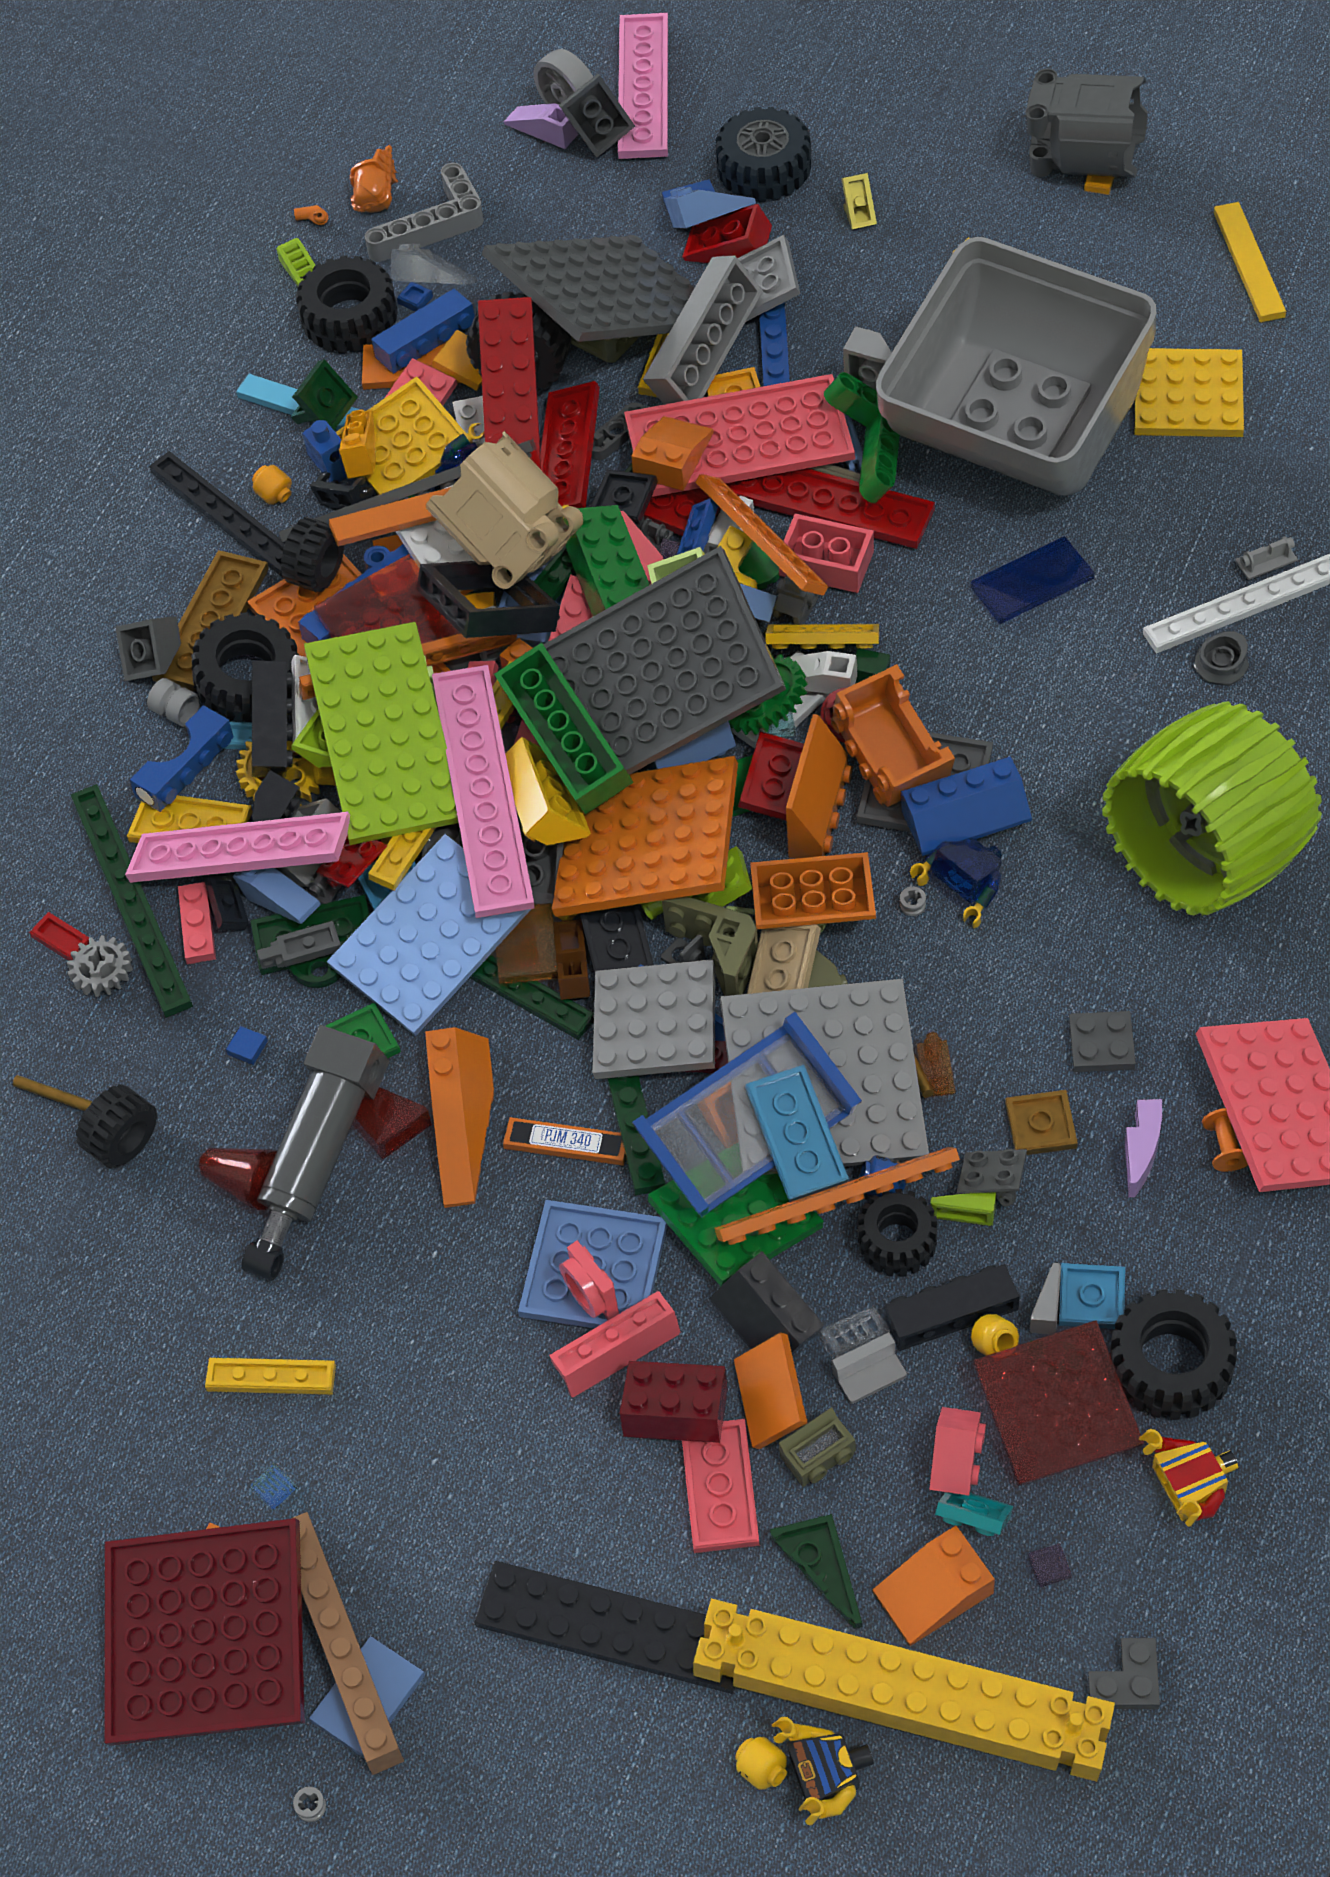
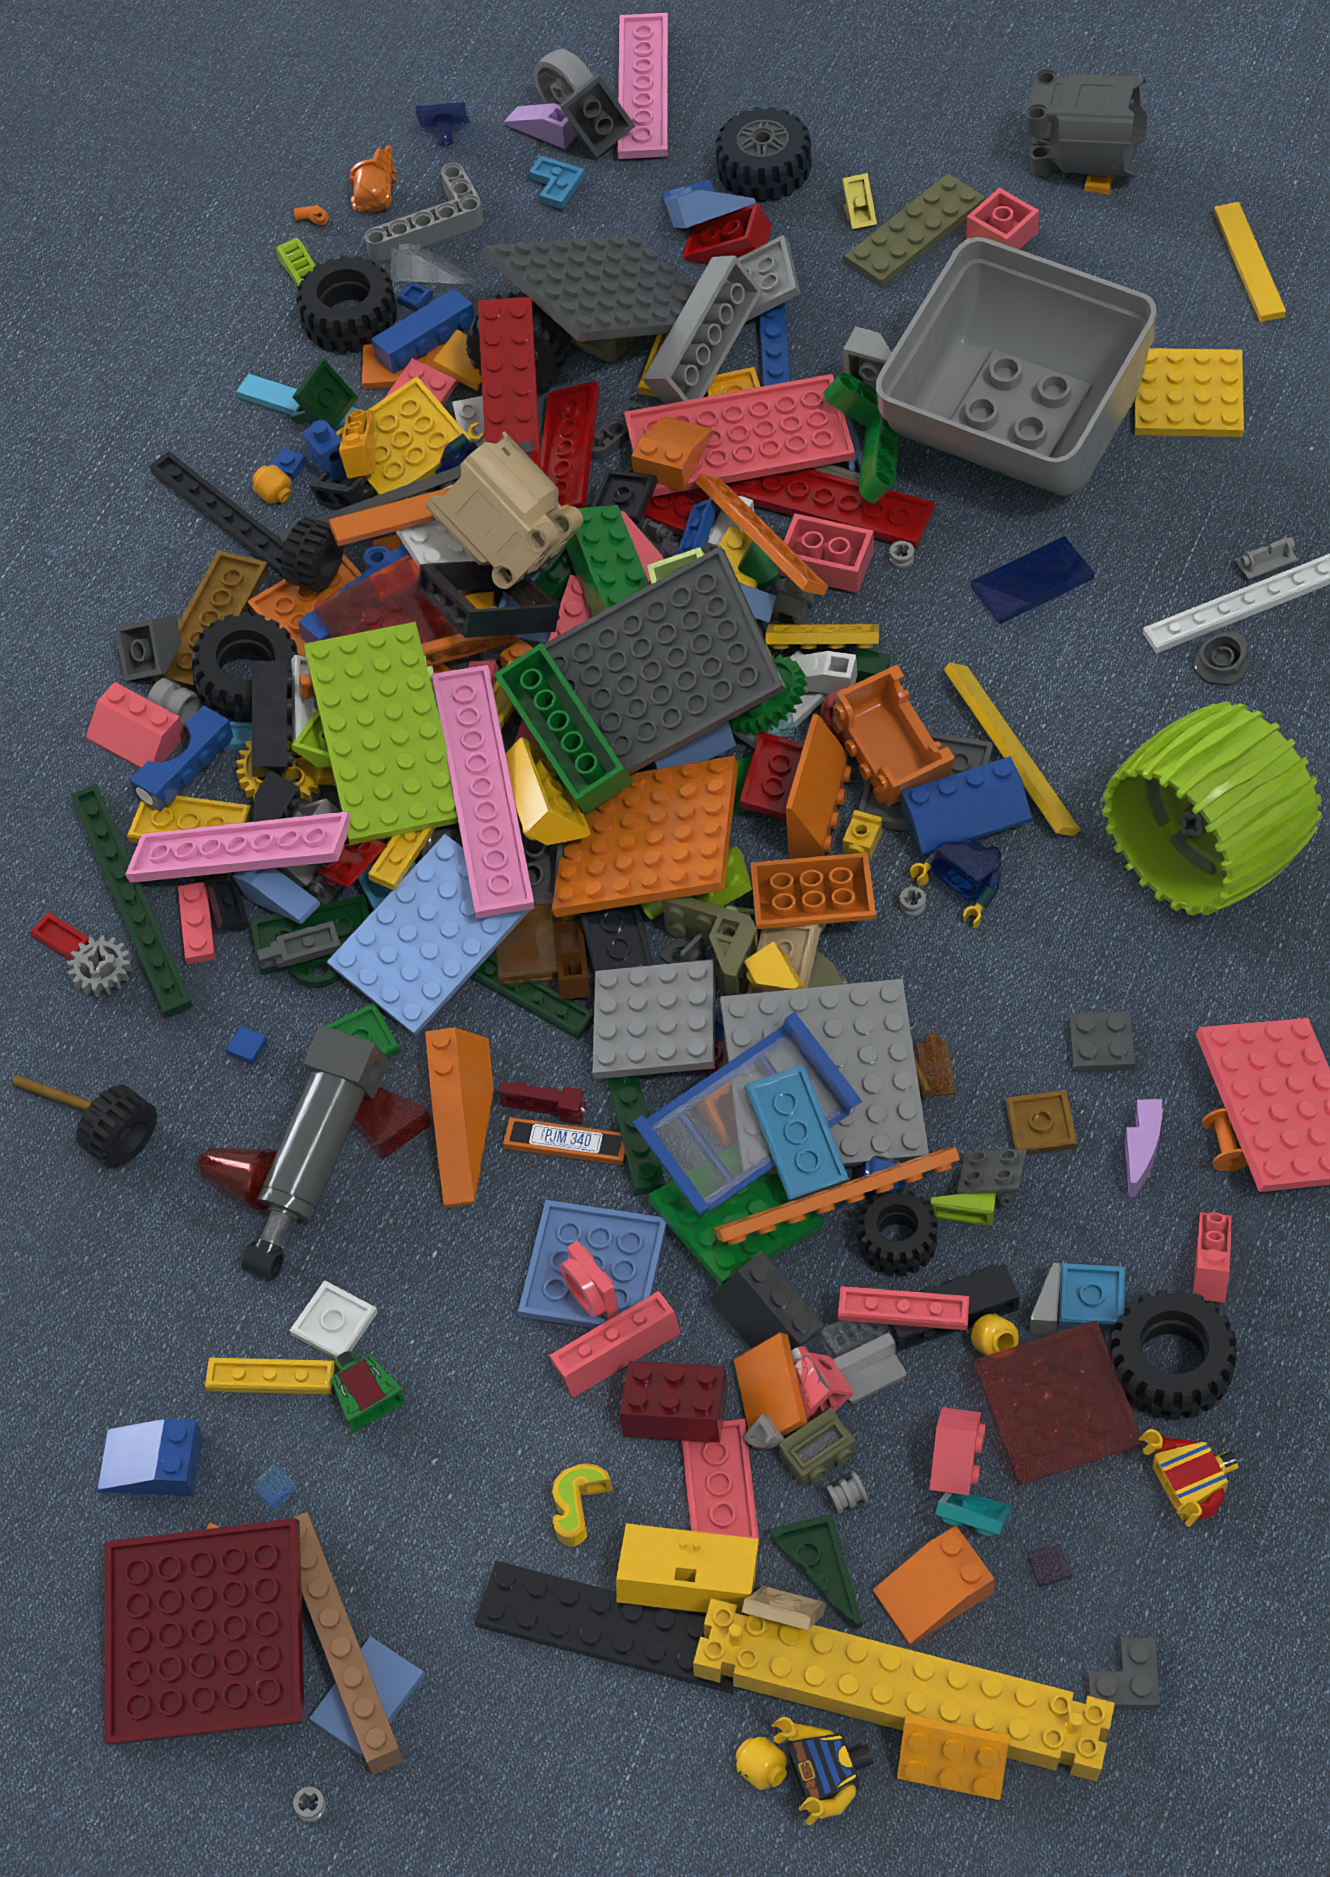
(134, 727): none -> coral slope
(152, 1458): none -> blue slope
(289, 462): none -> blue plate
(333, 1320): none -> white tile
(364, 1390): none -> torso
(443, 117): none -> clear blue tile
(544, 1100): none -> dark red plate
(560, 178): none -> dark azure plate
(567, 1492): none -> yellow animal
(685, 1568): none -> yellow brick
(763, 1433): none -> light grey tile
(772, 970): none -> yellow slope
(784, 1607): none -> tan tile
(819, 1382): none -> coral torso
(847, 1493): none -> light grey bush
(862, 834): none -> yellow brick
(902, 547): none -> light grey bush
(903, 1308): none -> coral tile
(914, 230): none -> olive plate
(953, 1756): none -> light orange plate
(1004, 220): none -> coral brick
(1009, 745): none -> yellow tile
(1213, 1256): none -> coral slope

